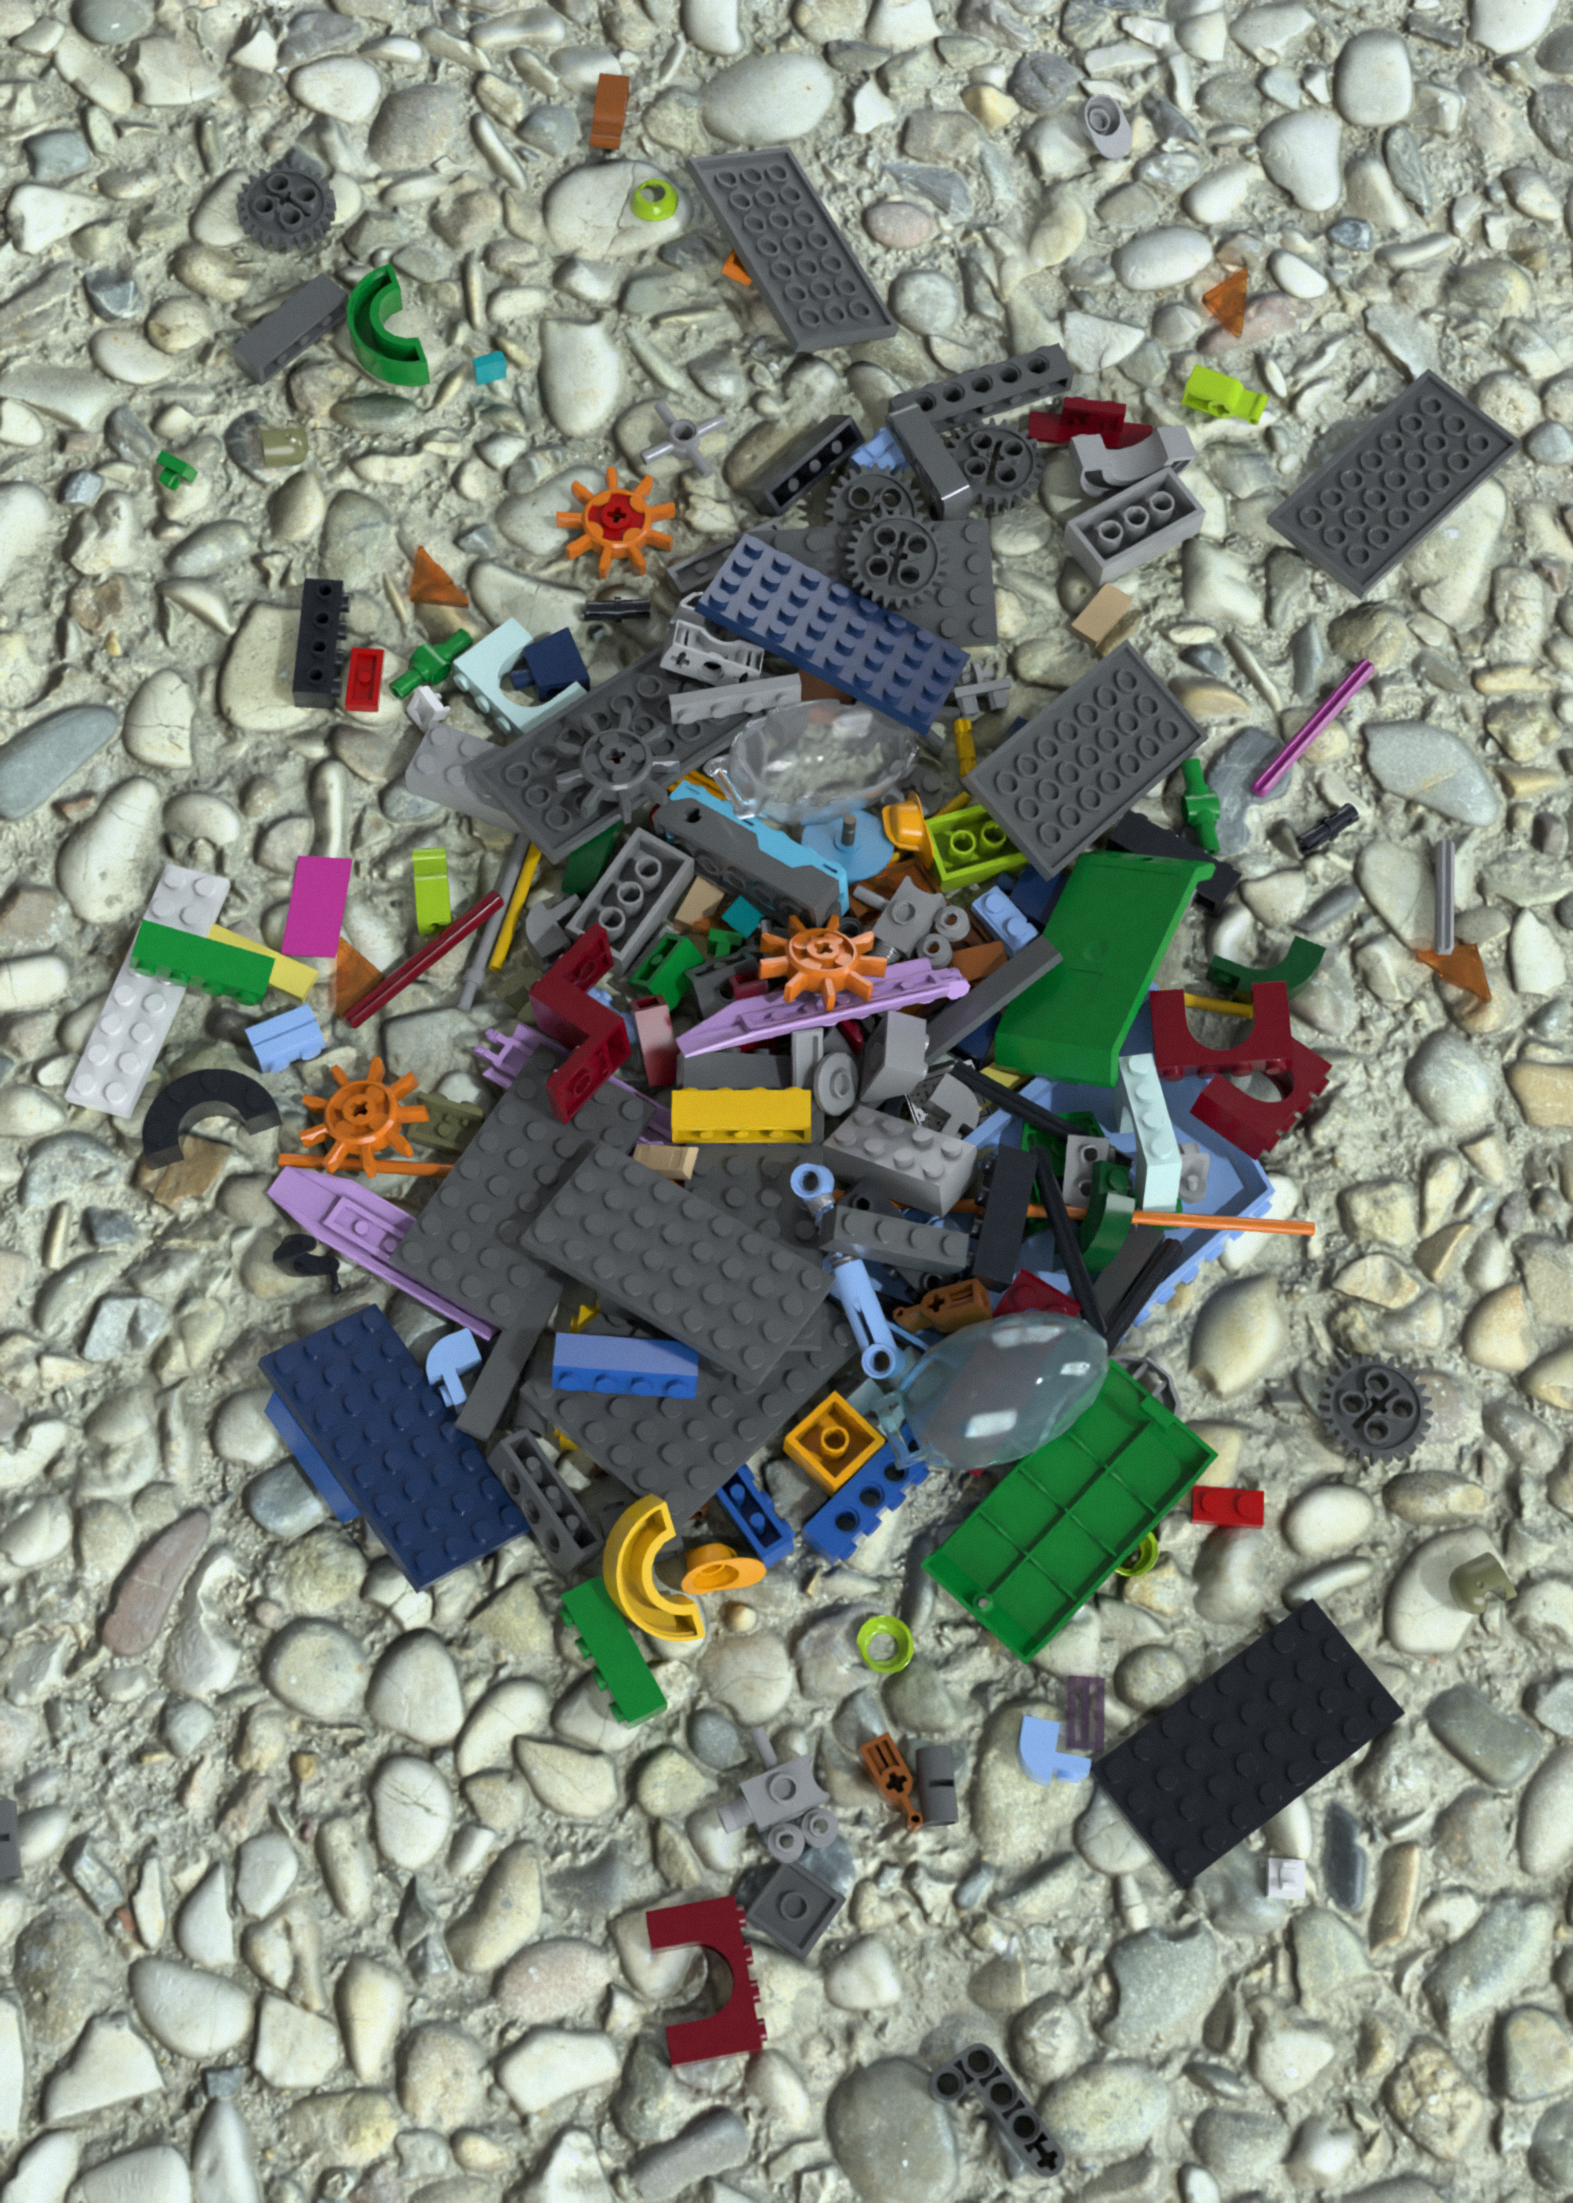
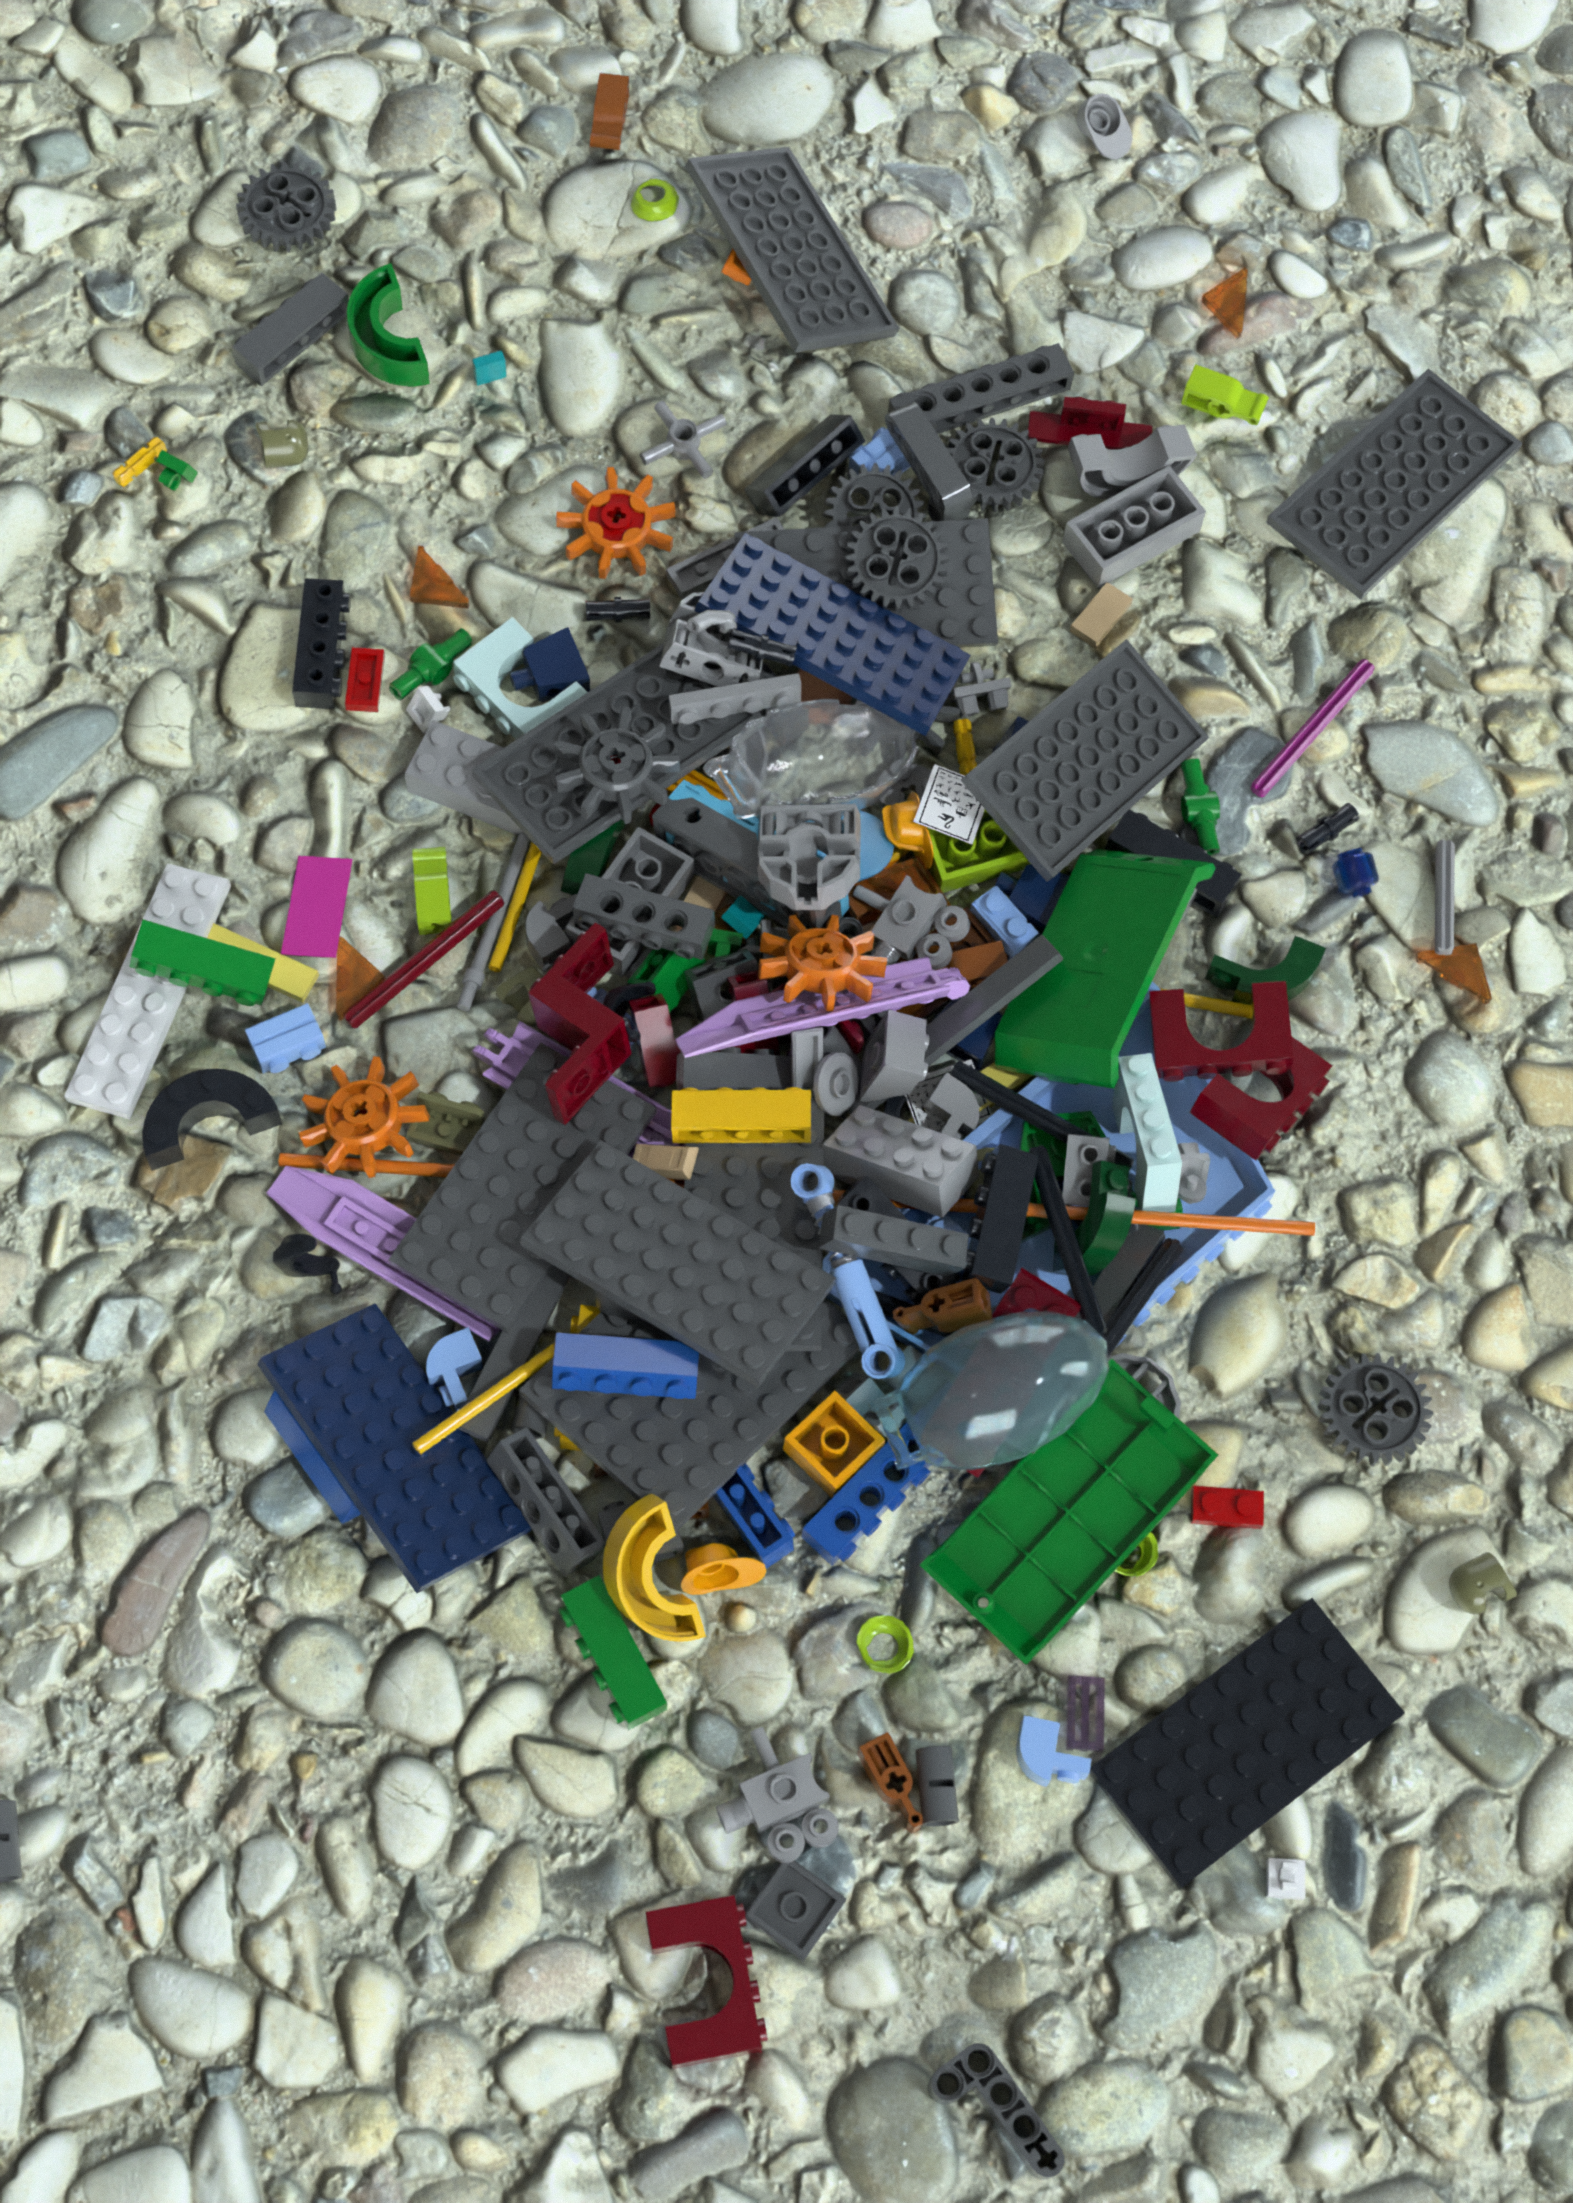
(138, 462): none -> yellow axle
(484, 1400): none -> yellow piece
(600, 893): none -> dark grey brick
(618, 999): none -> black helmet
(708, 618): none -> light grey arm
(762, 647): none -> black pin
(792, 852): none -> light grey connector
(949, 806): none -> white sticker
(1355, 872): none -> clear blue head

